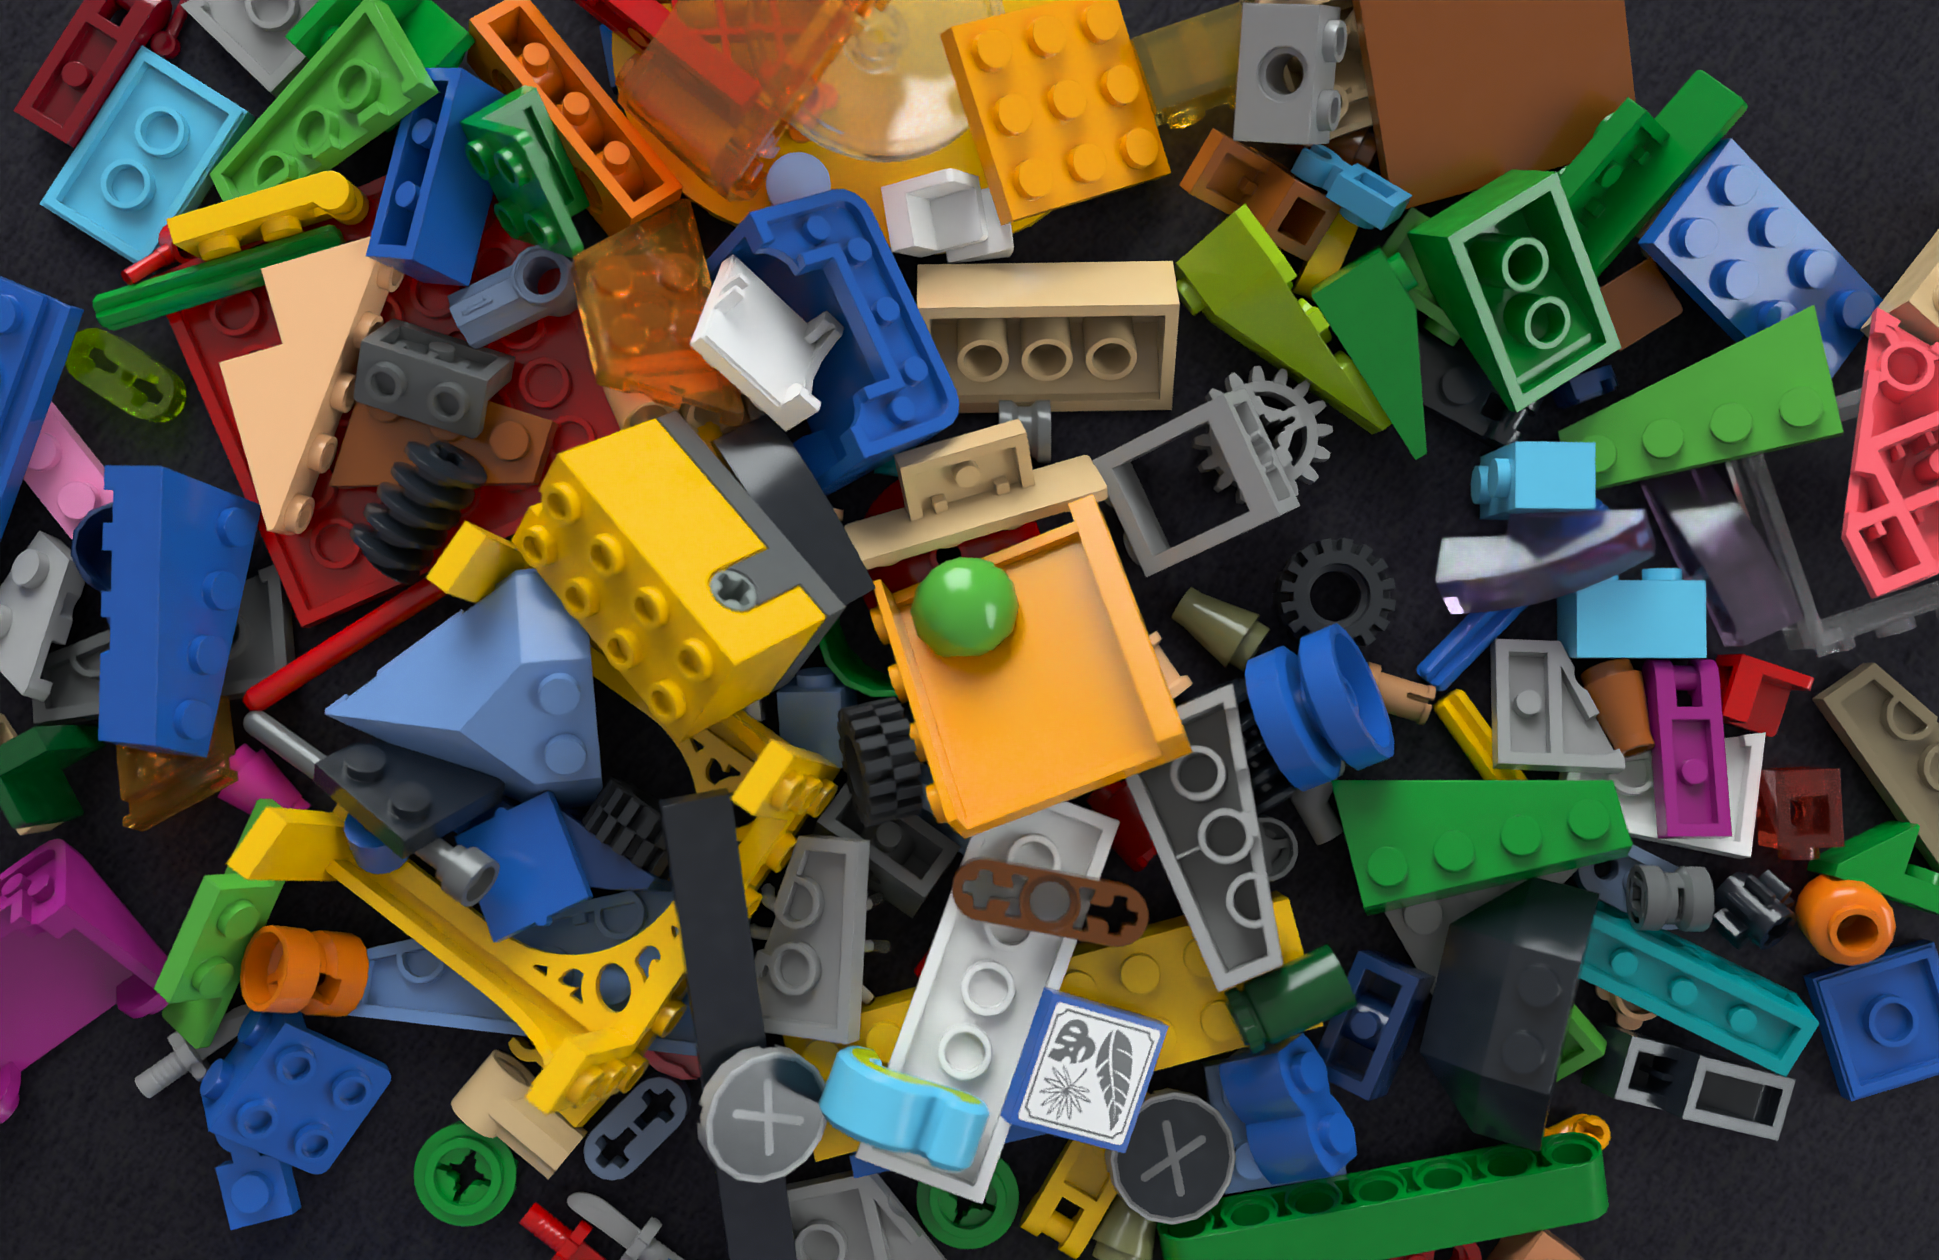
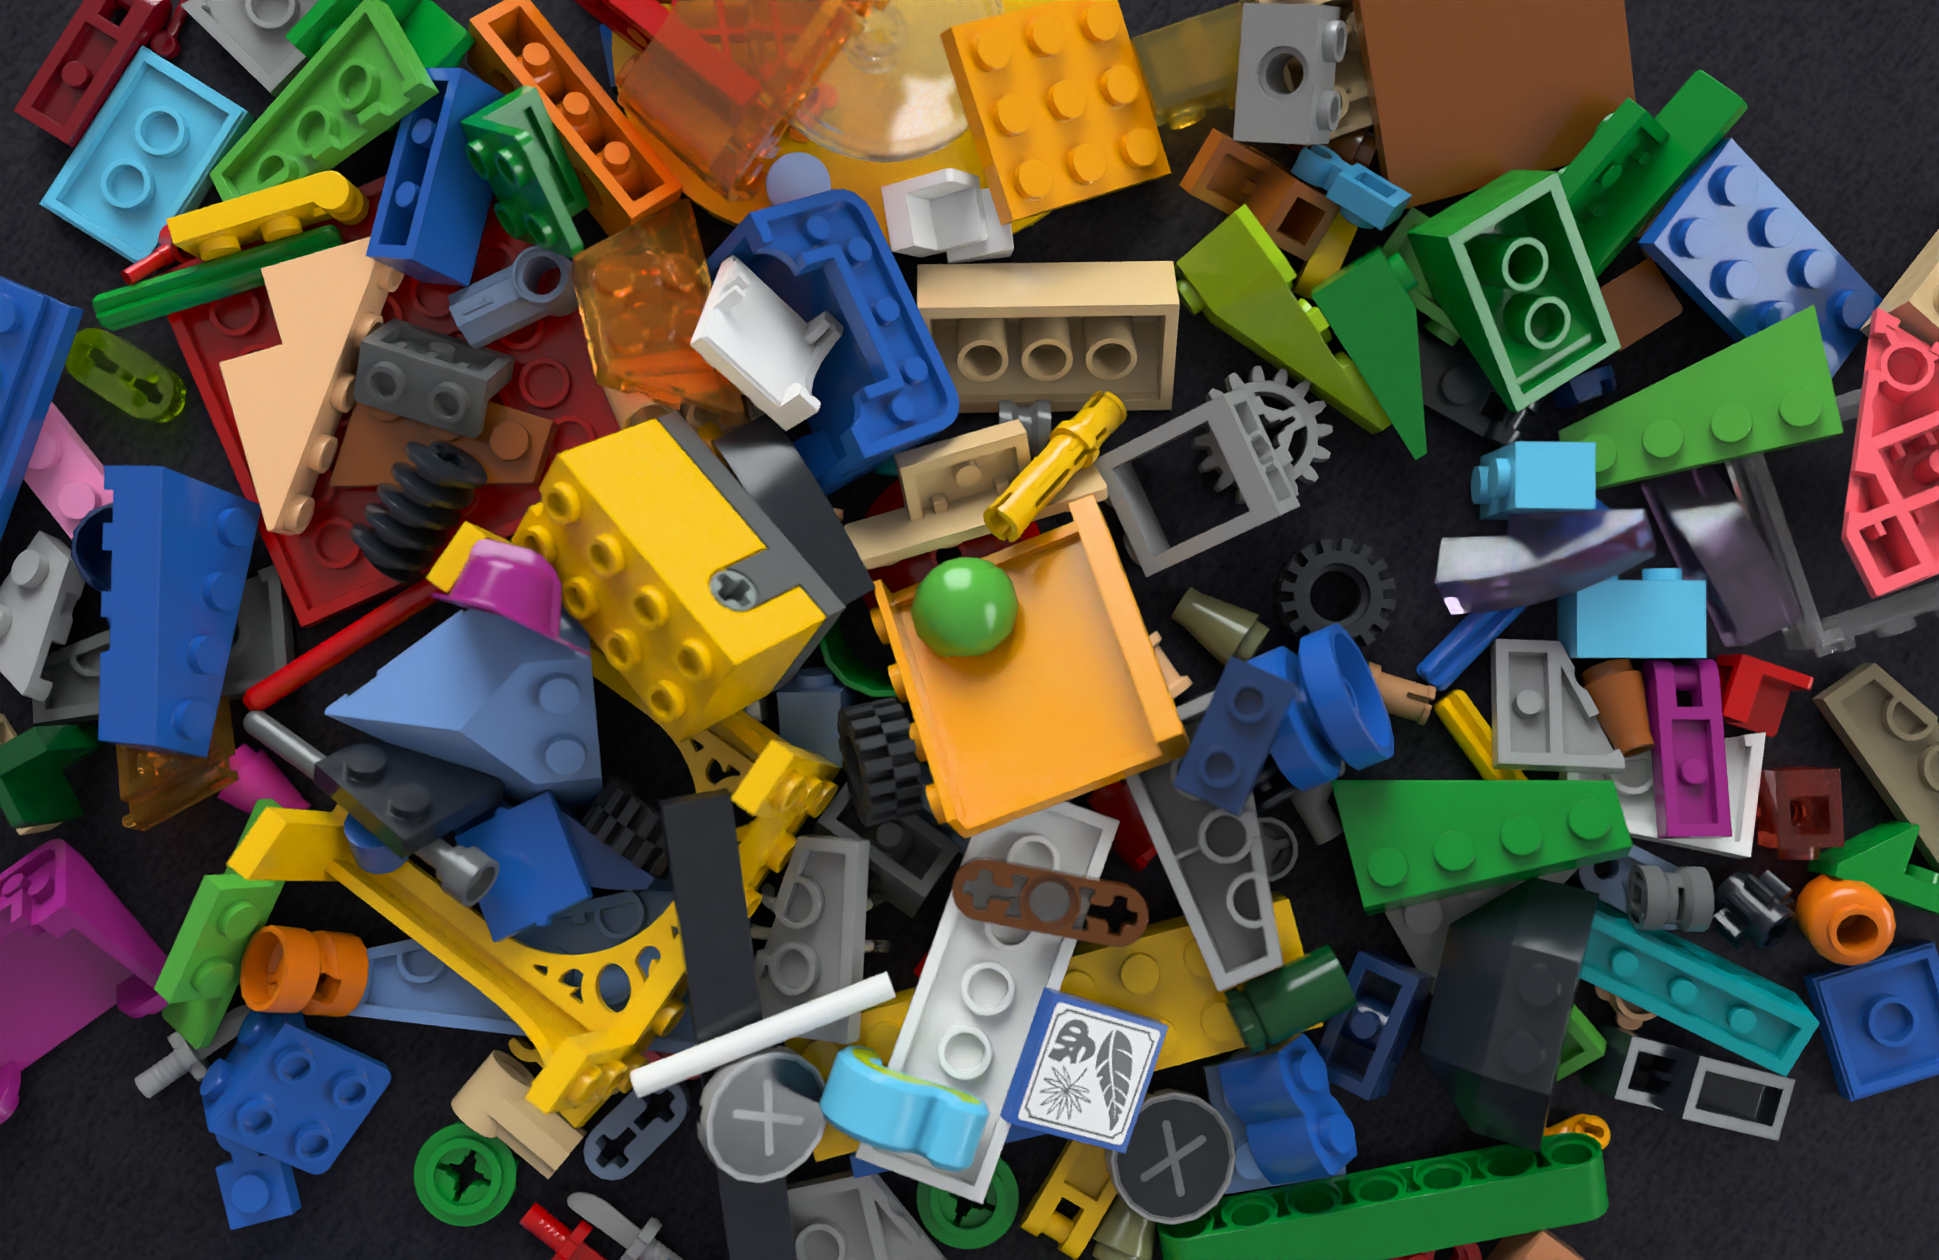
(511, 585): none -> magenta piece
(762, 1034): none -> white bar
(1071, 447): none -> yellow pin
(1235, 736): none -> dark blue brick

